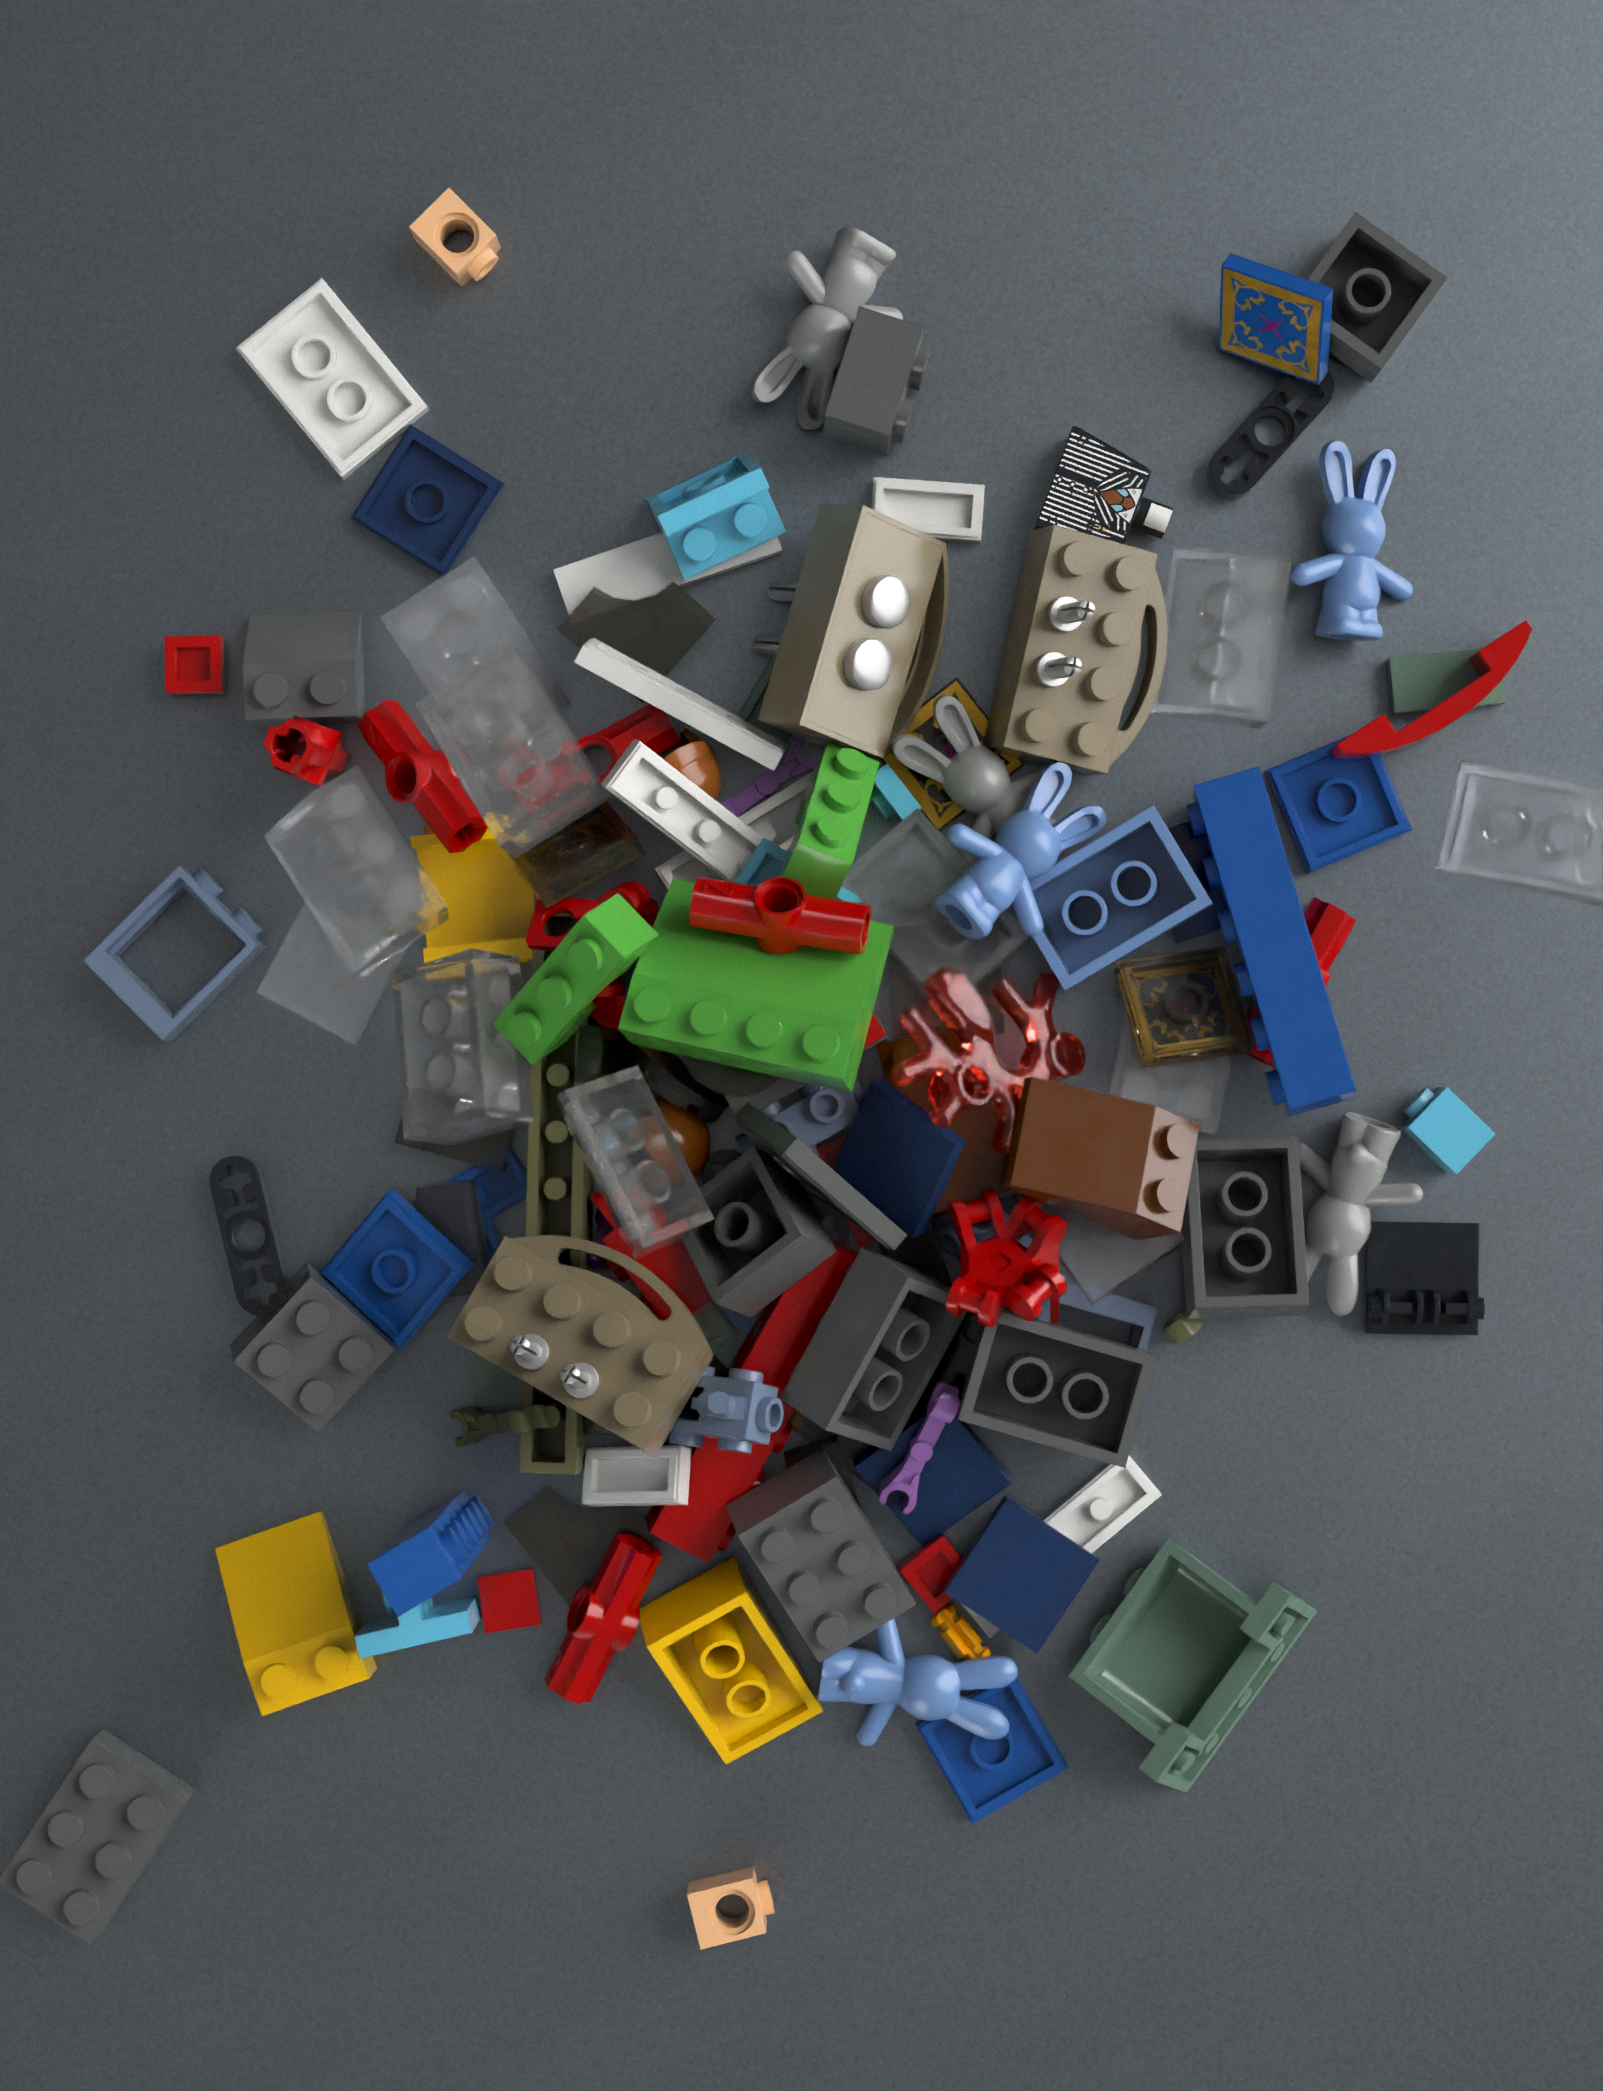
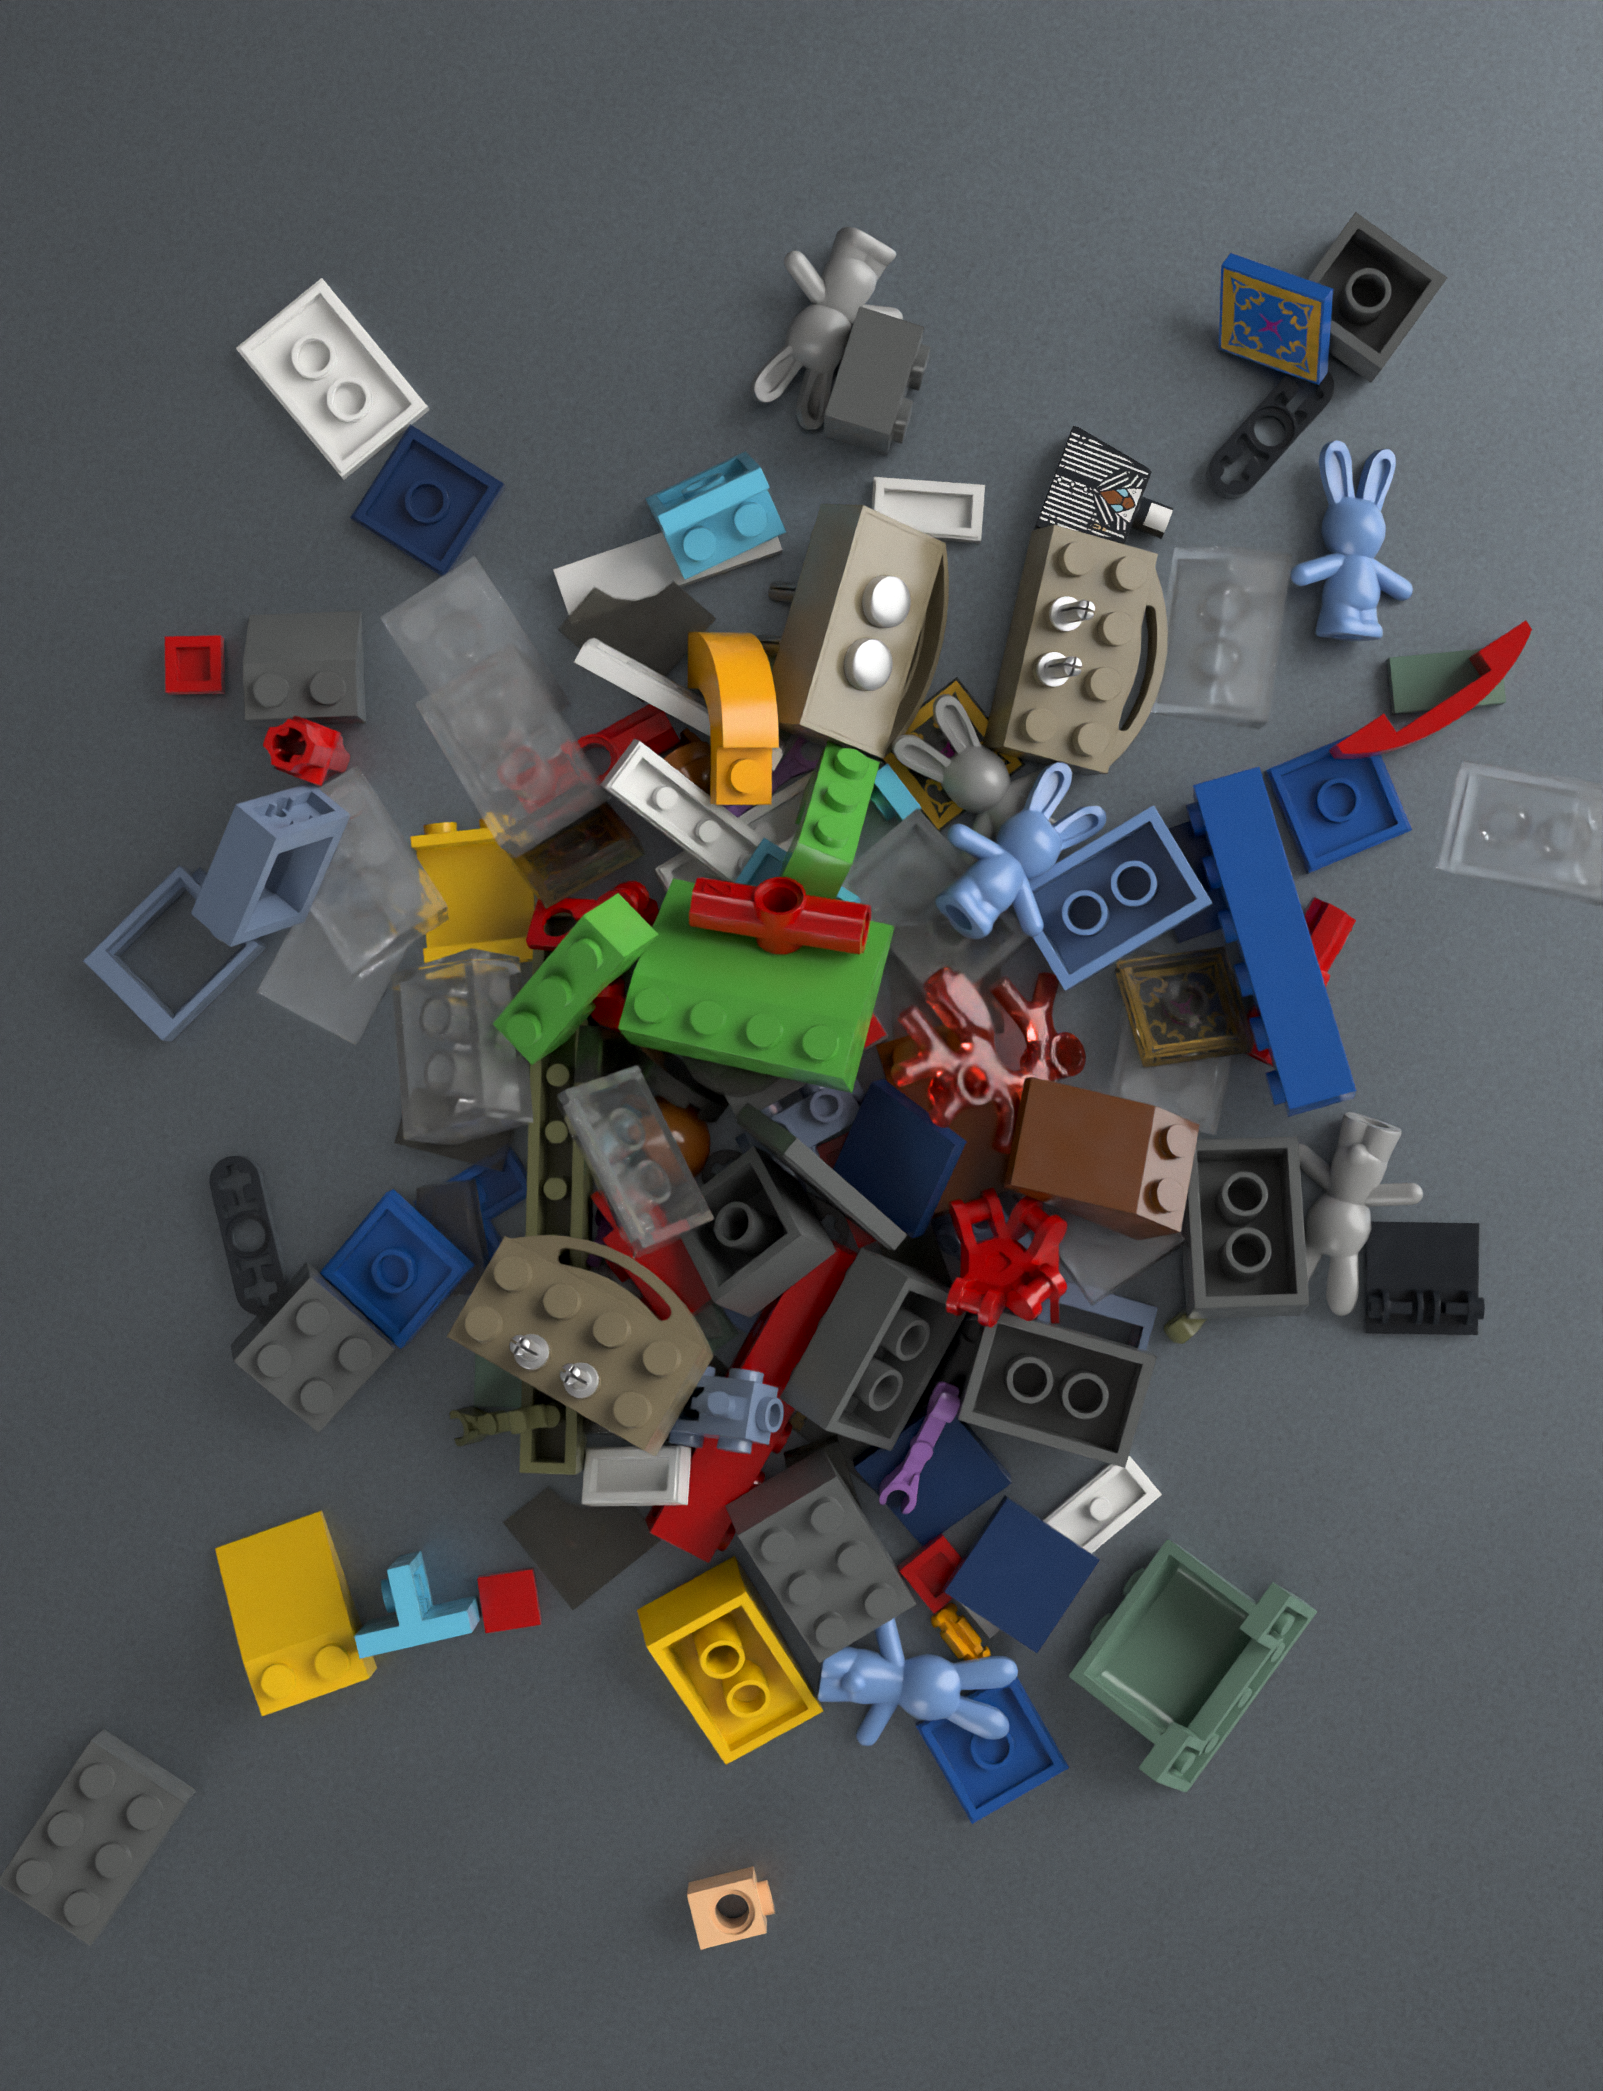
(270, 864): none -> sand blue window
(422, 776): red piece -> none
(432, 1551): blue brick -> none
(449, 215): light nougat brick -> none
(603, 1618): red piece -> none
(742, 714): none -> light orange arch
(1445, 1128): medium azure brick -> none

